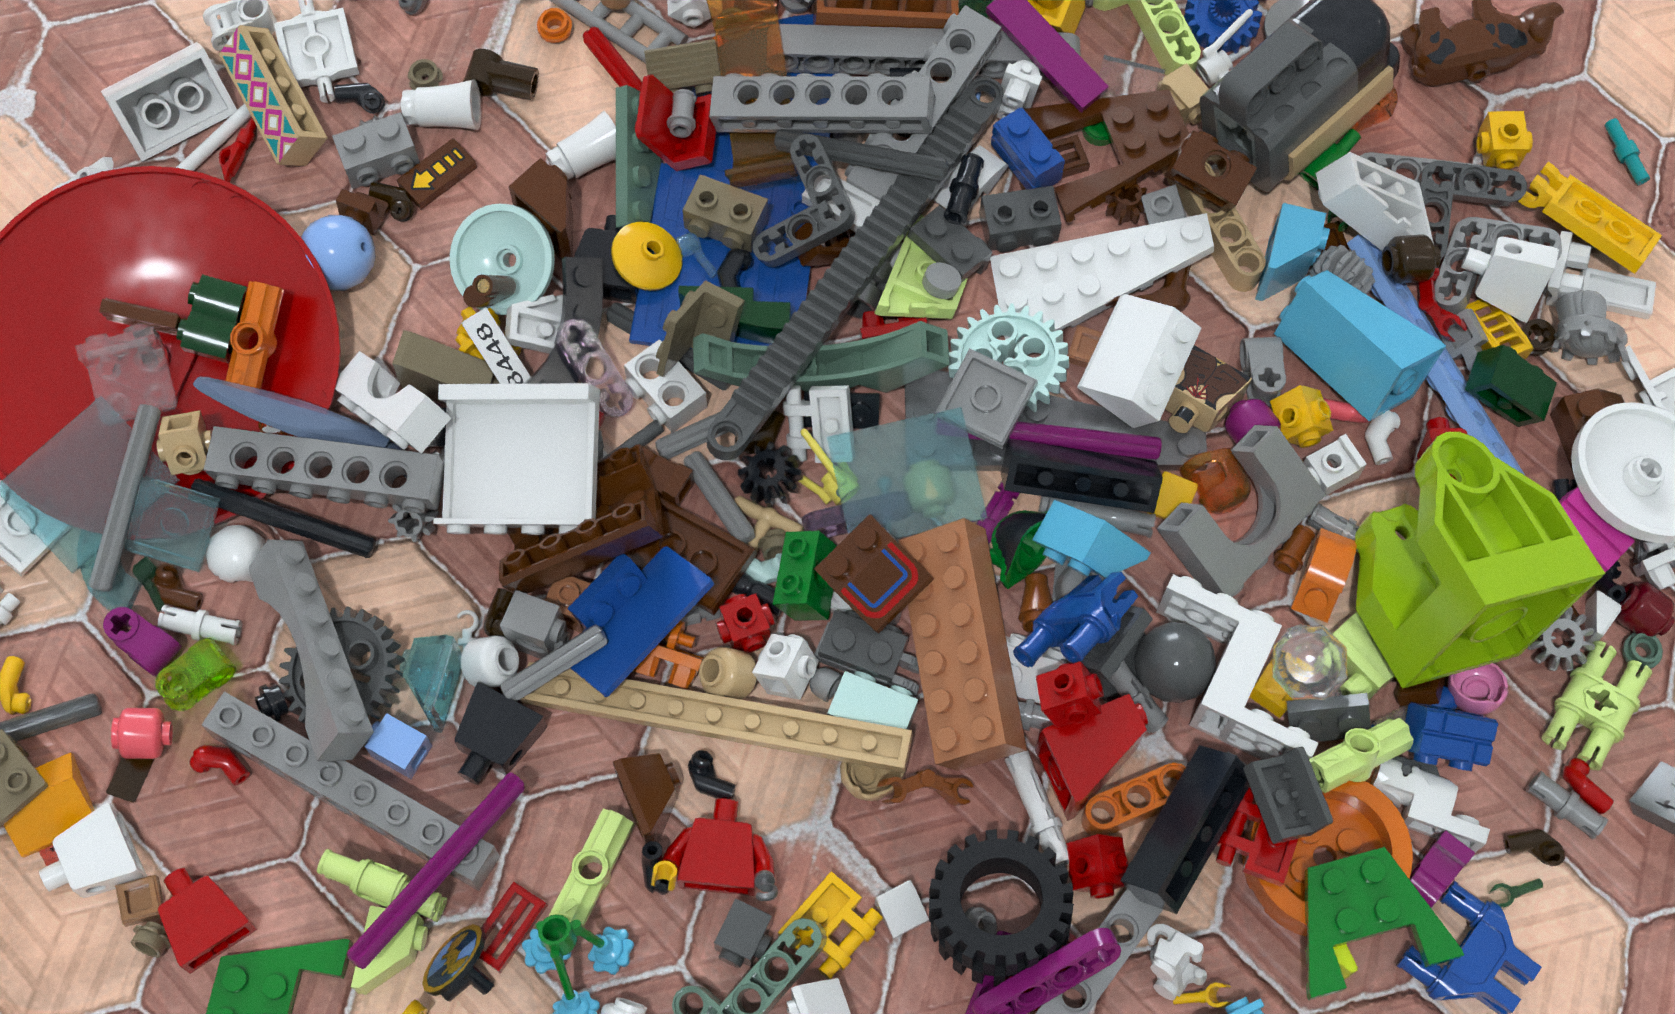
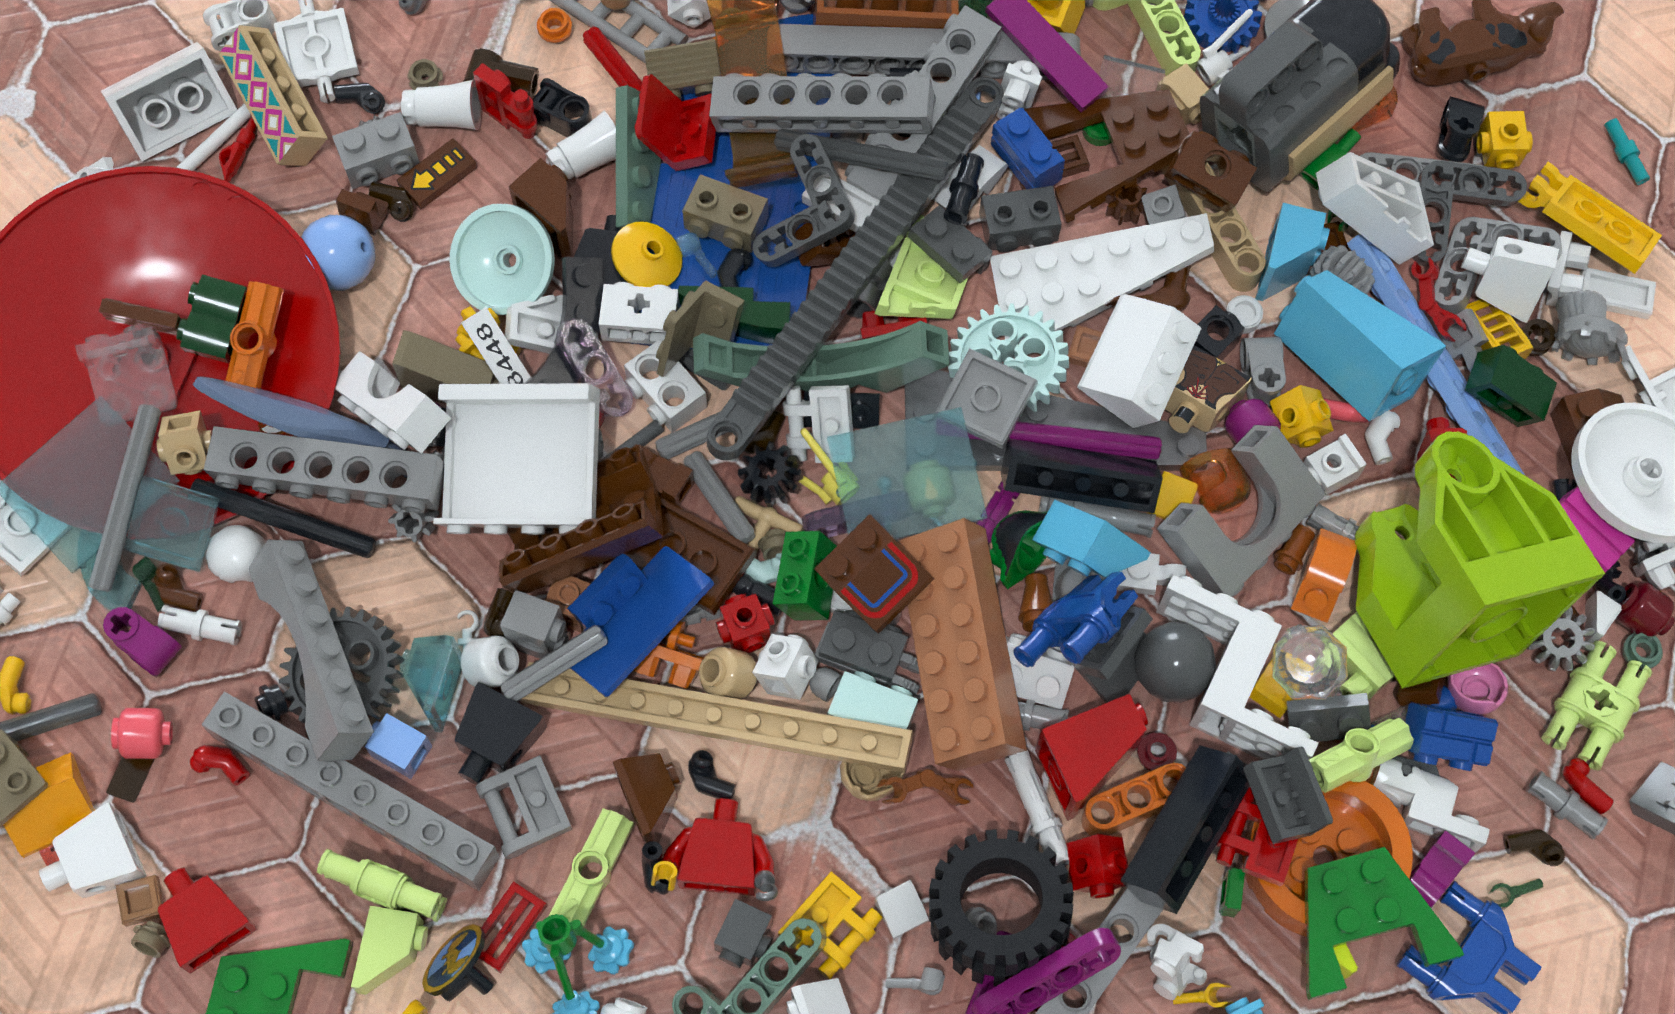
(197, 672): clear neon green piece -> none
(435, 871): magenta axle -> none
(489, 290): reddish brown piece -> none
(502, 104): none -> red plate
(536, 801): none -> light grey plate
(557, 105): none -> black piece
(621, 317): none -> white brick
(681, 121): light grey pin -> none
(930, 983): none -> light grey hand
(941, 280): light grey tile -> none
(1069, 694): red brick -> none
(1126, 683): light grey pin -> none
(1147, 574): none -> white plate
(1150, 761): none -> dark red plate
(1224, 324): none -> black brick
(1231, 892): none -> green tile
(1248, 312): none -> white tile
(1410, 258): dark brown head -> none
(1458, 126): none -> black piece

